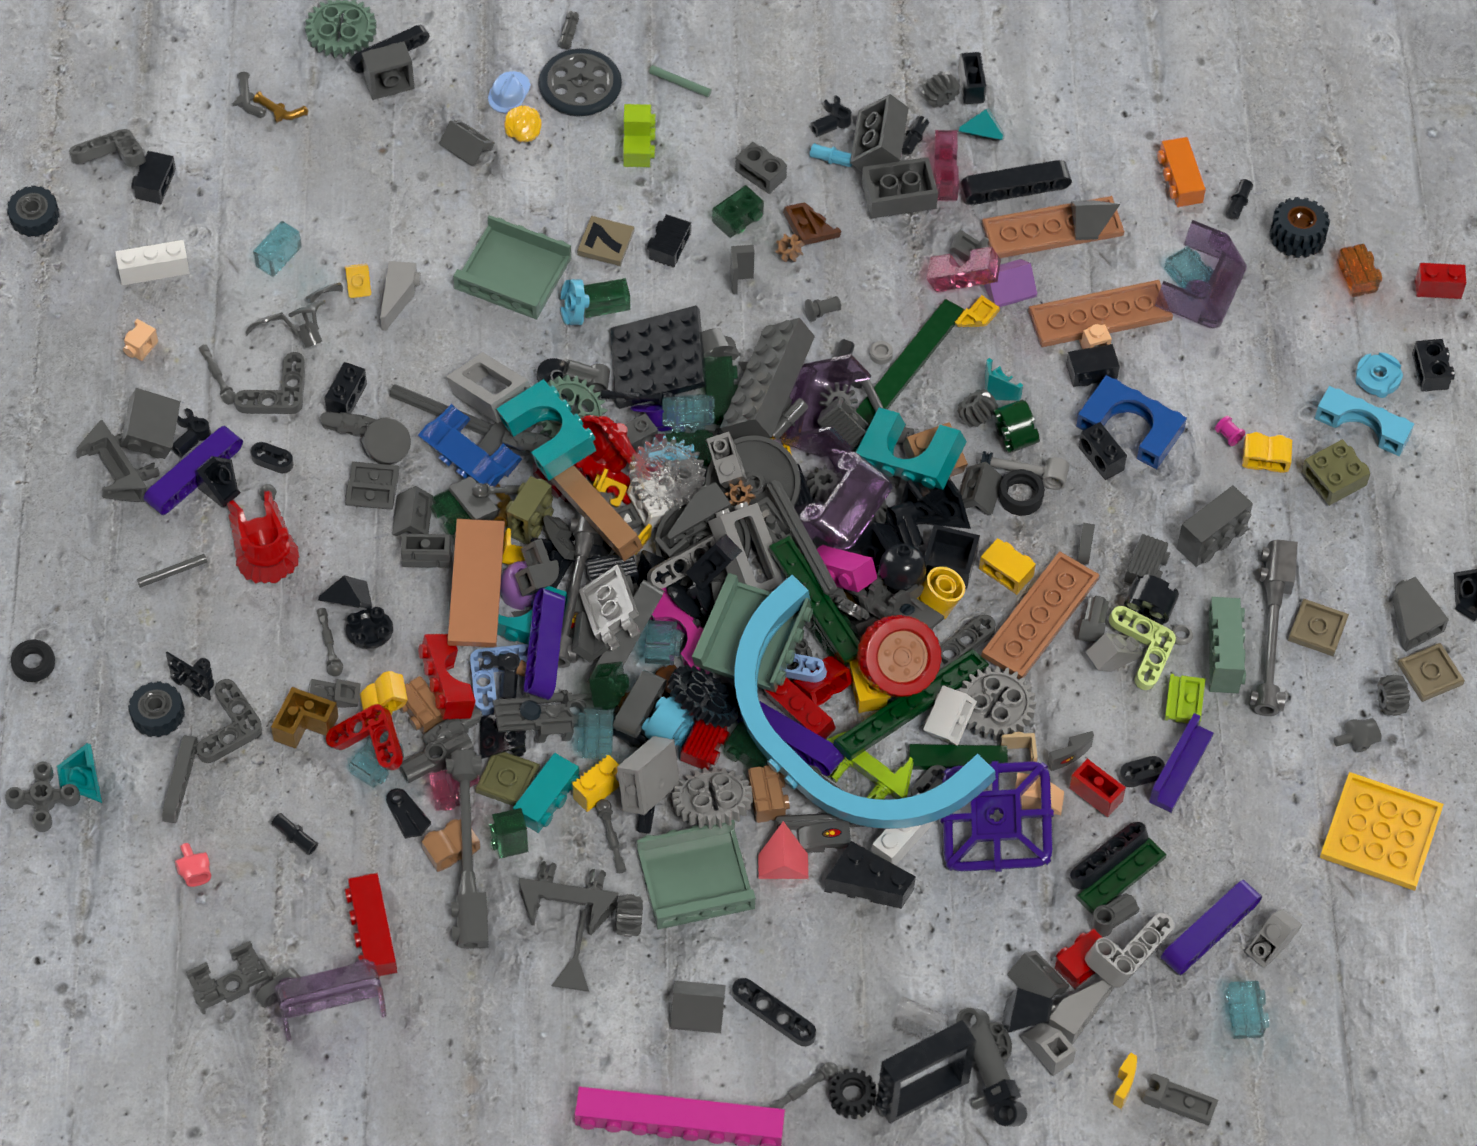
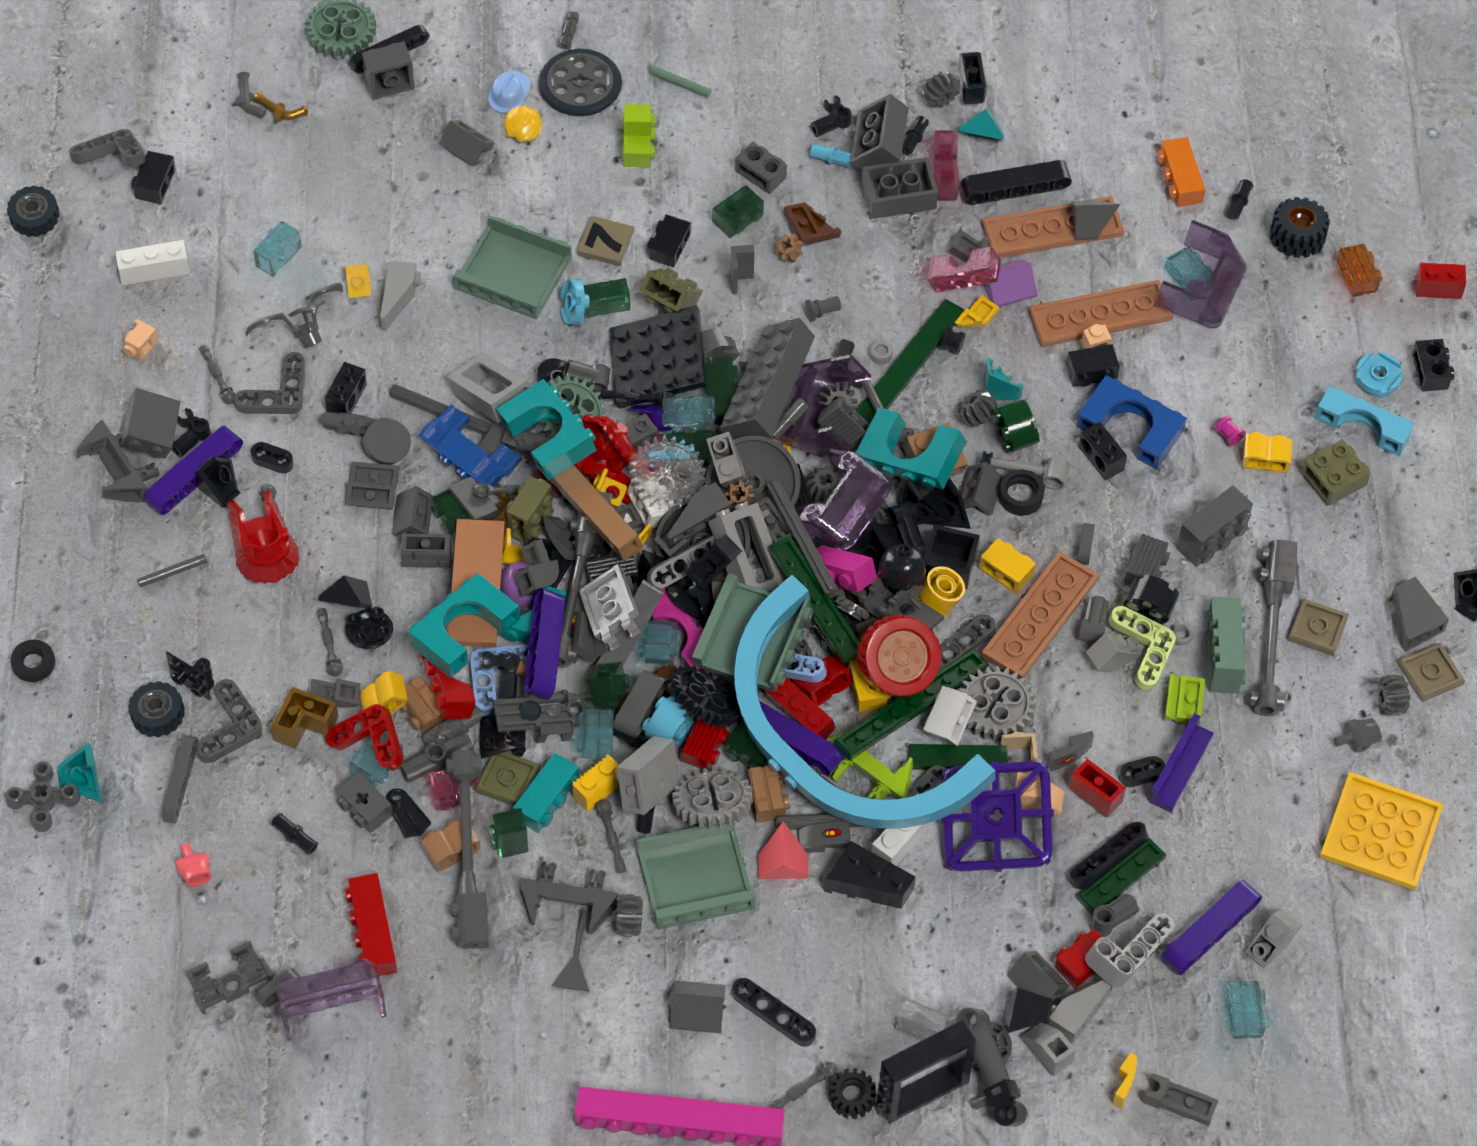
(364, 802): none -> dark grey brick
(474, 597): none -> teal arch
(670, 290): none -> olive brick
(953, 340): none -> black wheel

